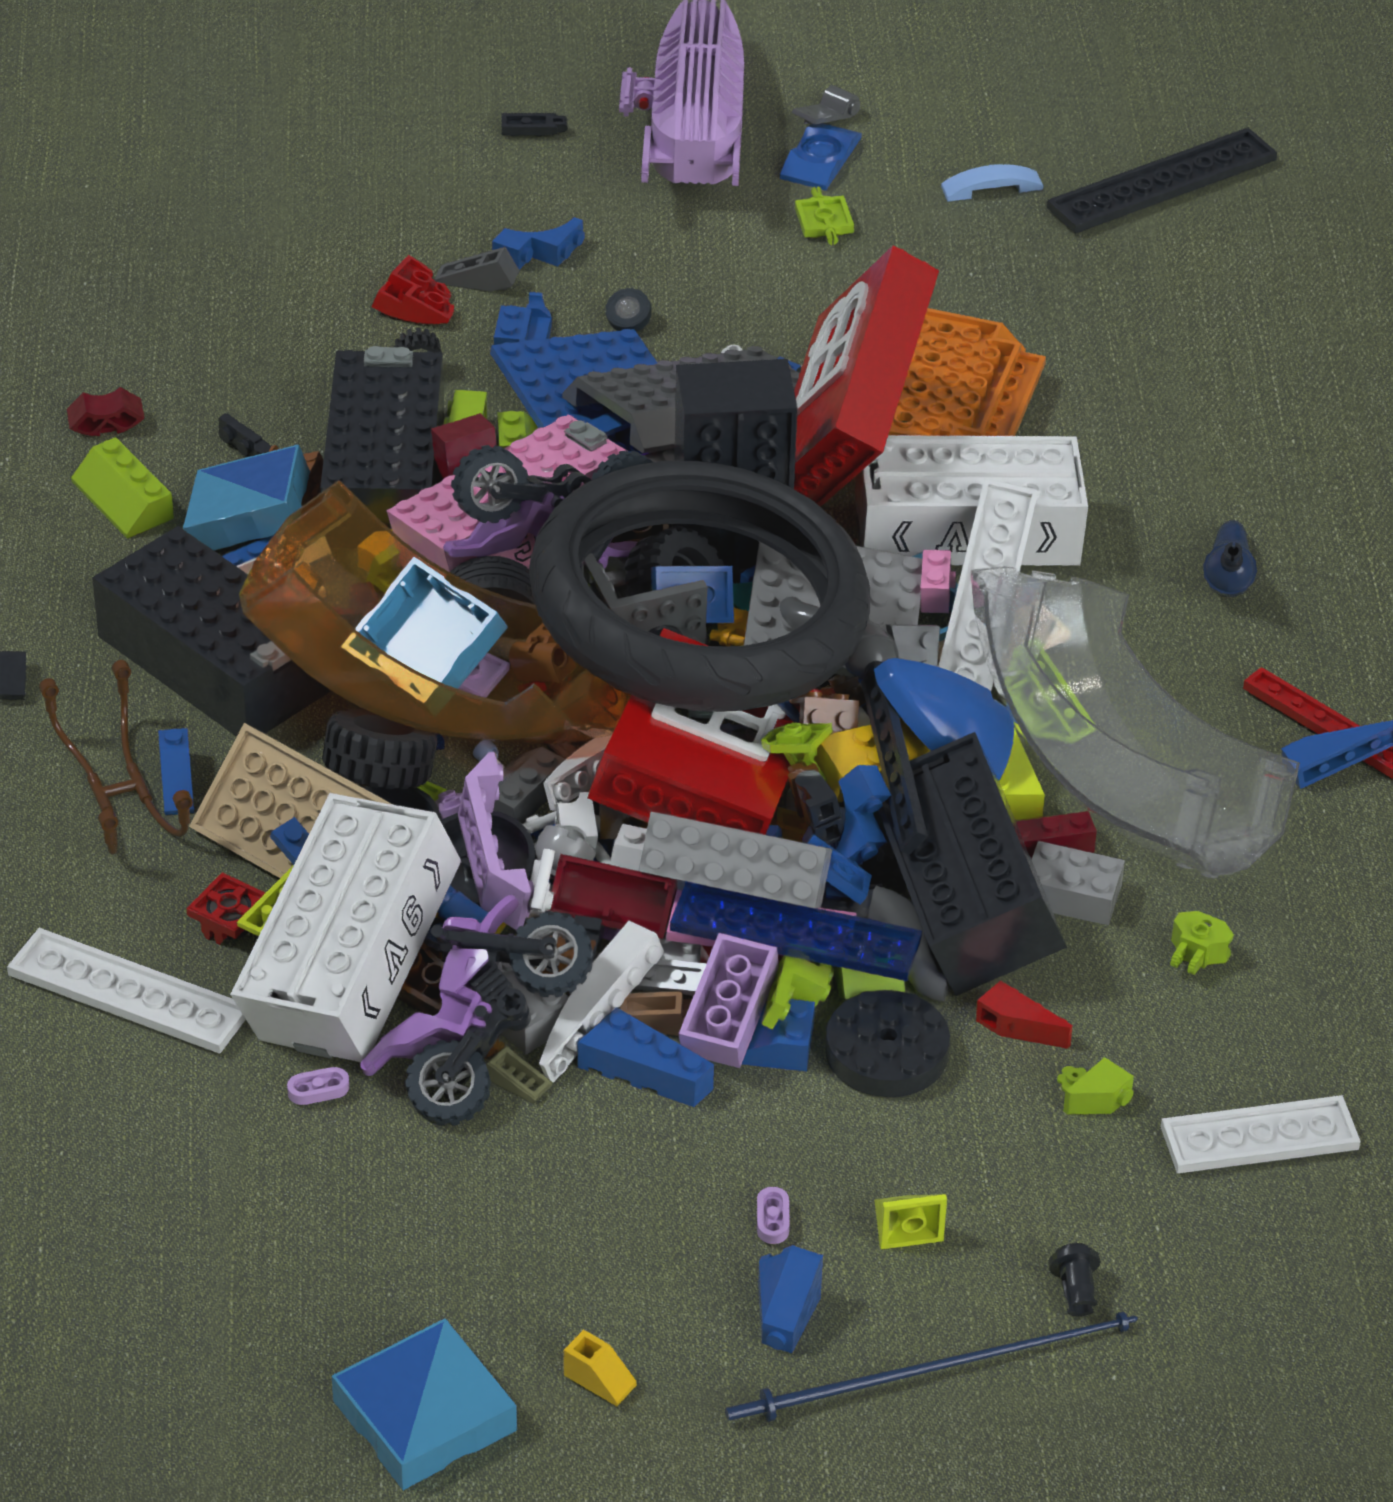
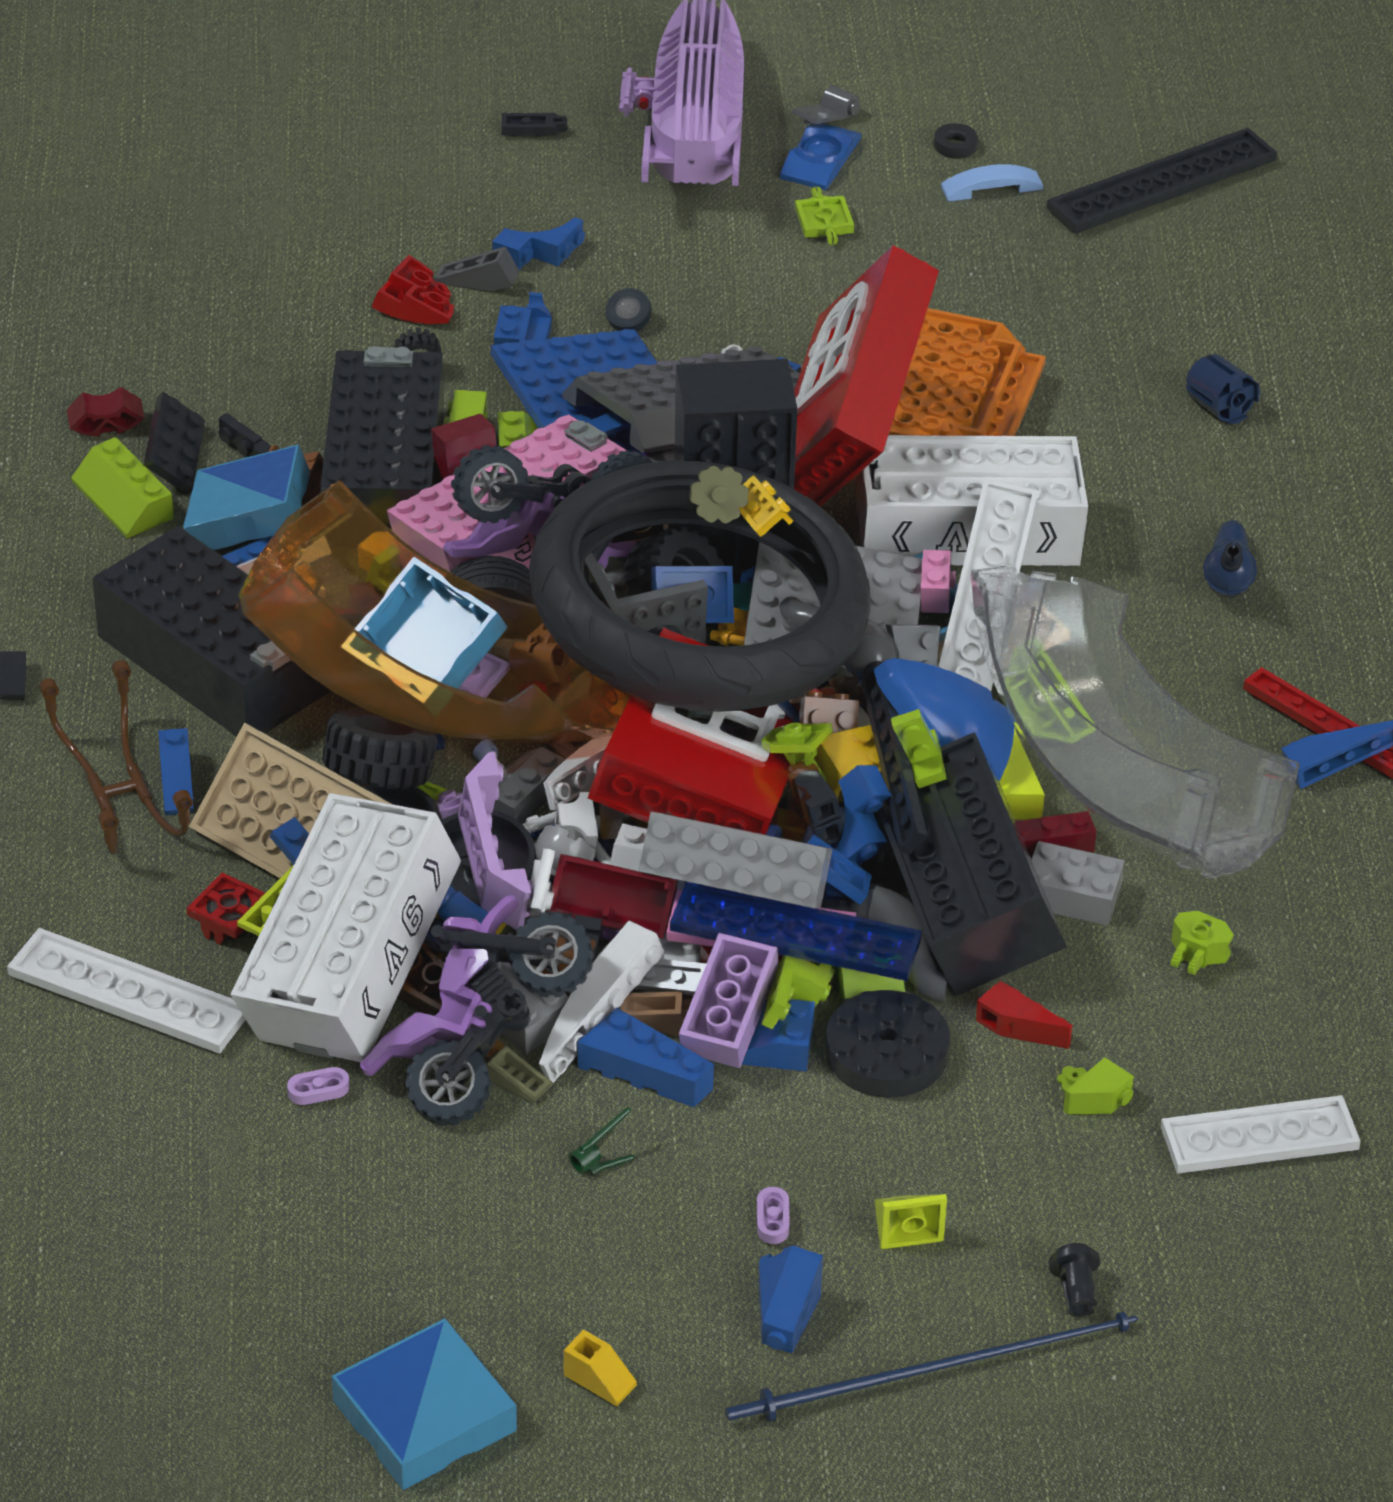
(174, 442): none -> black plate
(587, 1156): none -> dark green plant
(719, 494): none -> olive plant
(762, 508): none -> yellow bracket
(921, 747): none -> lime bracket
(955, 131): none -> black tyre
(1222, 388): none -> dark blue cylinder

